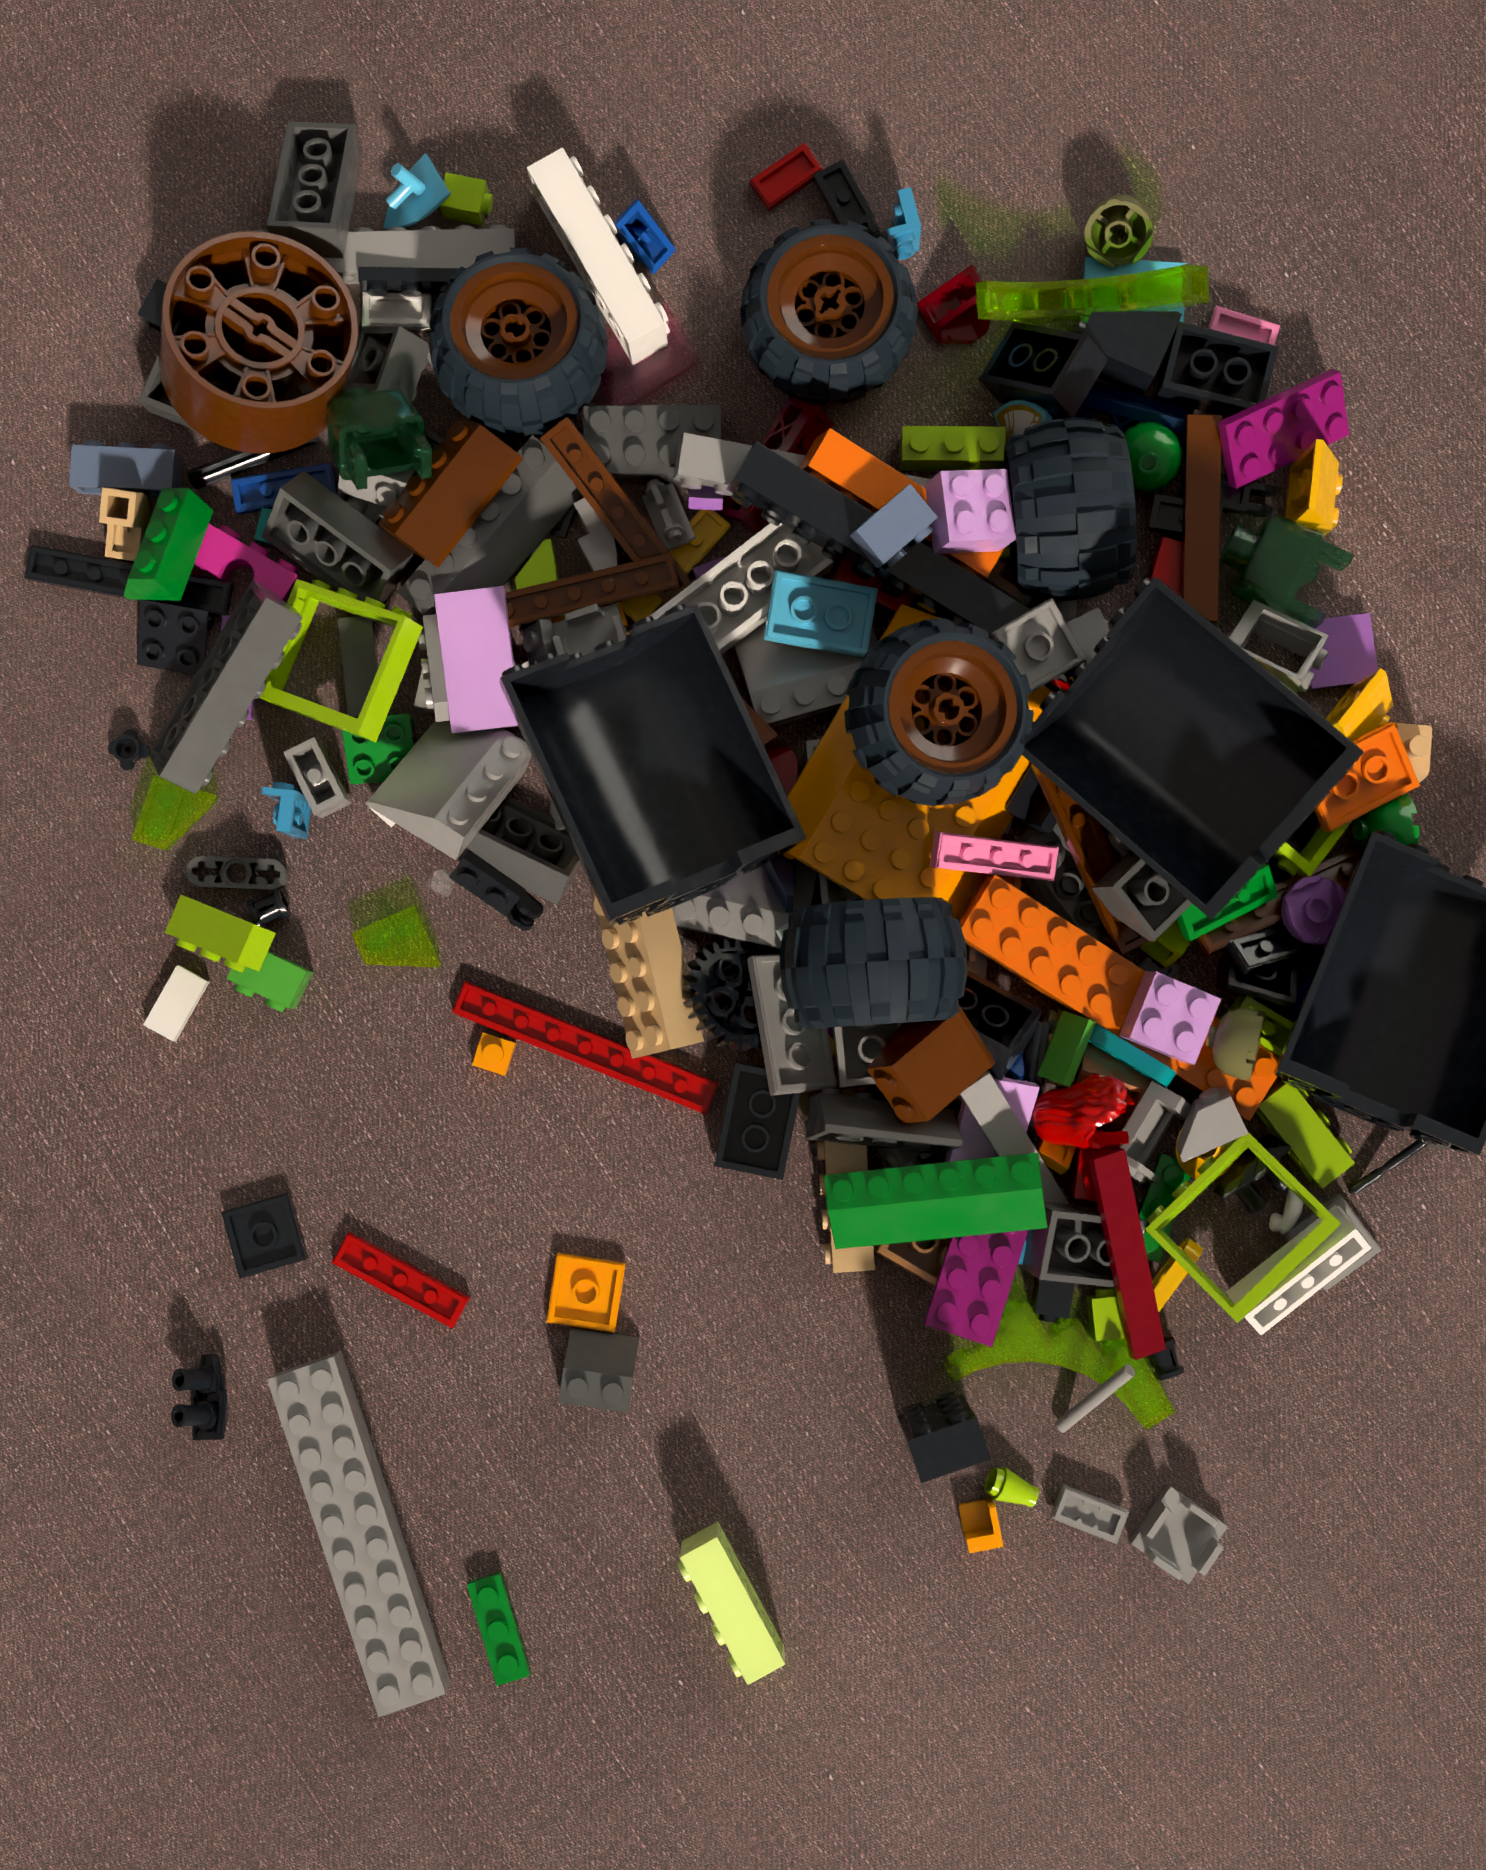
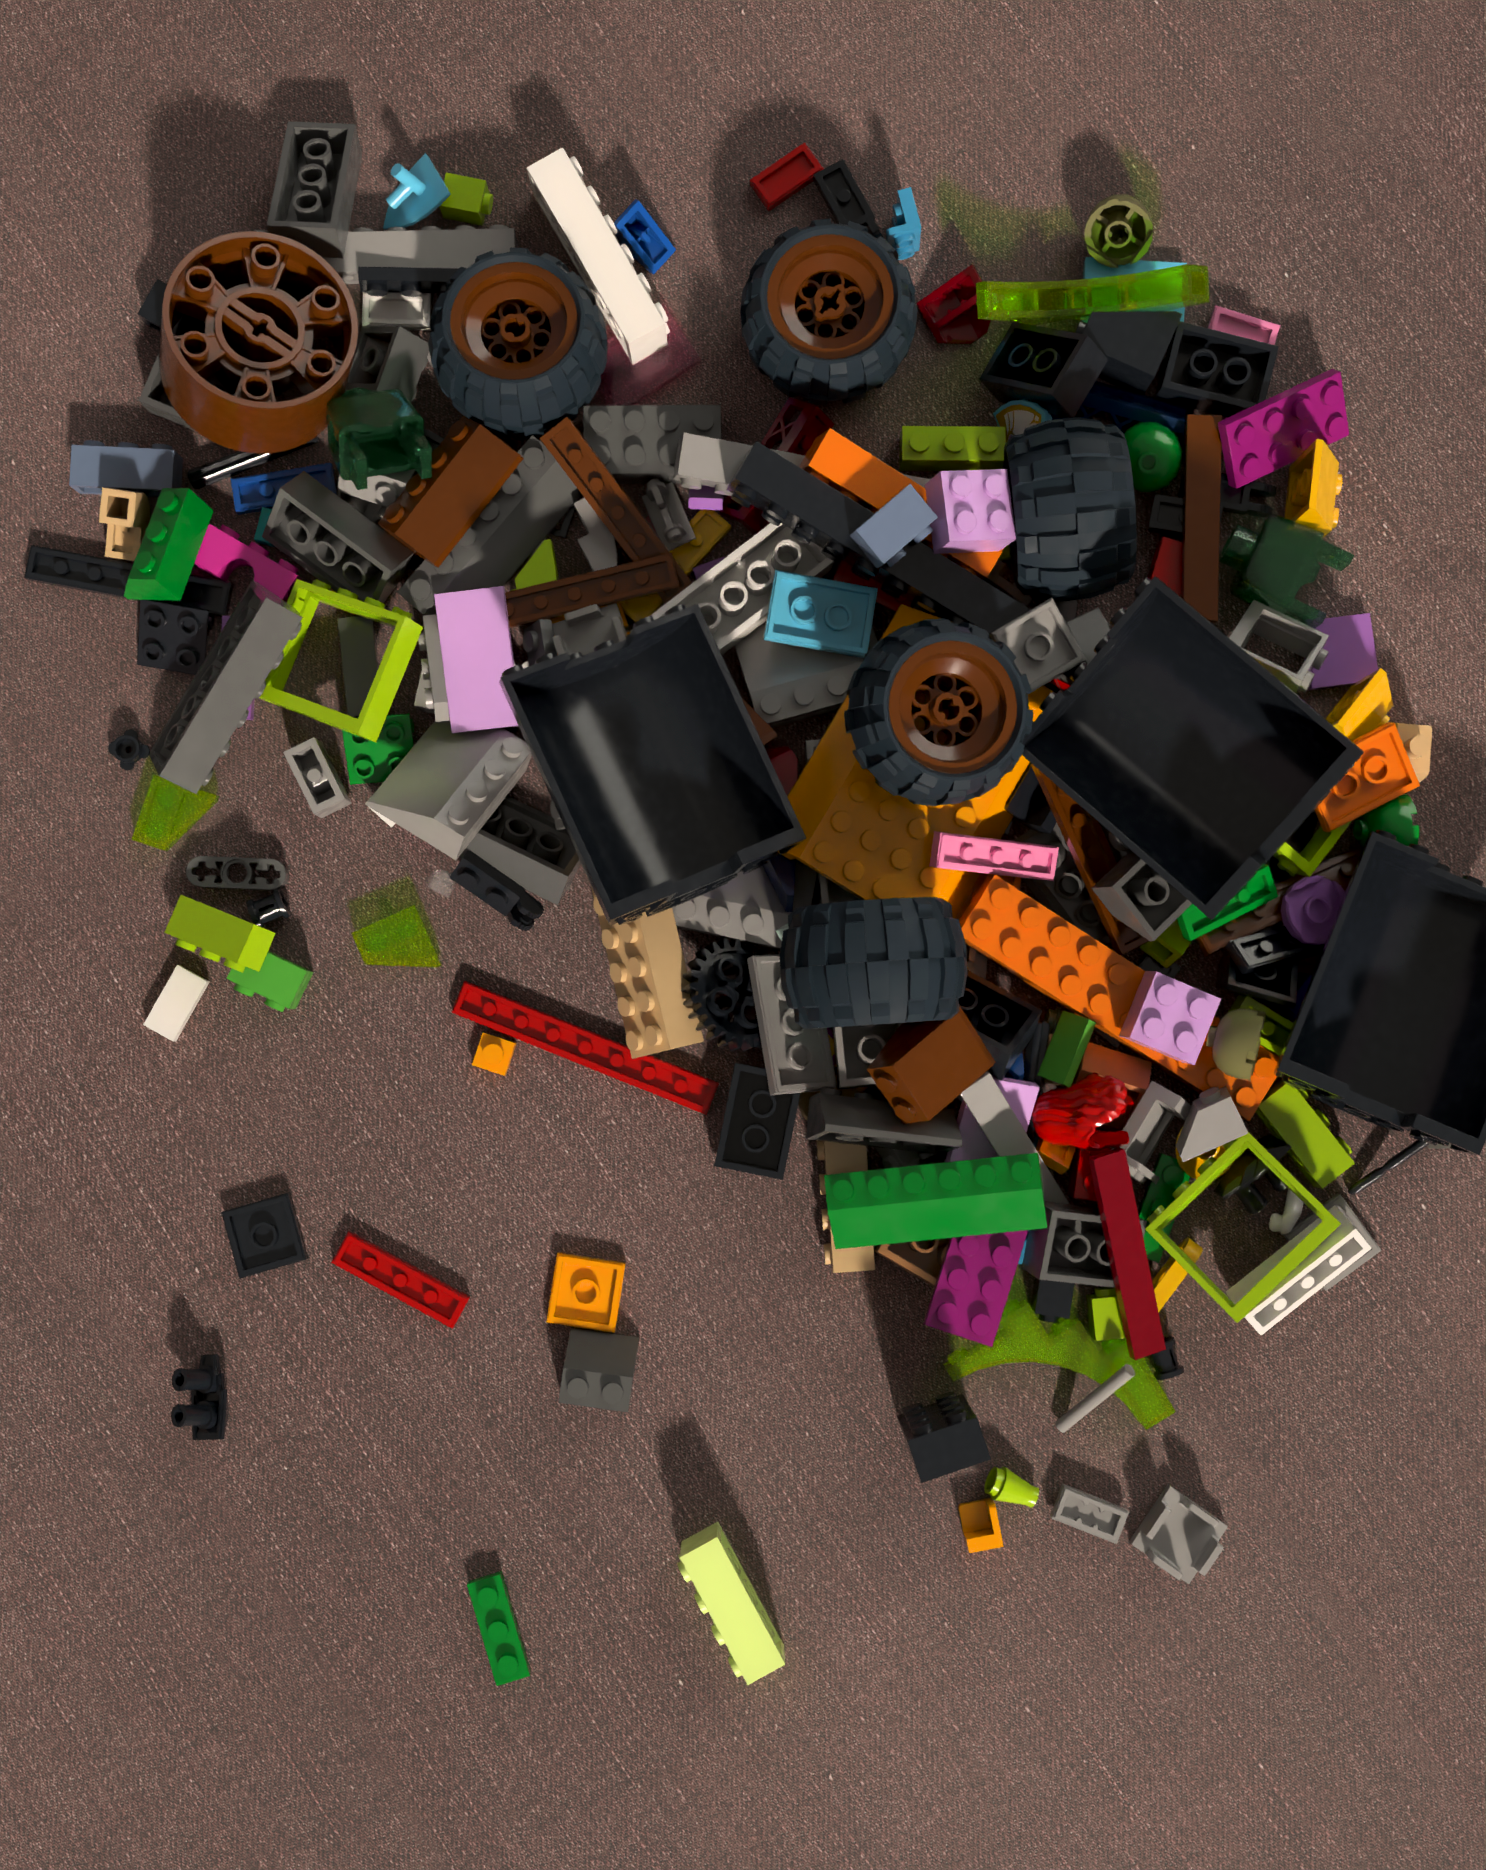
(292, 813): dark azure bracket -> none
(359, 1534): light grey brick -> none
(1131, 1056): teal beam -> none

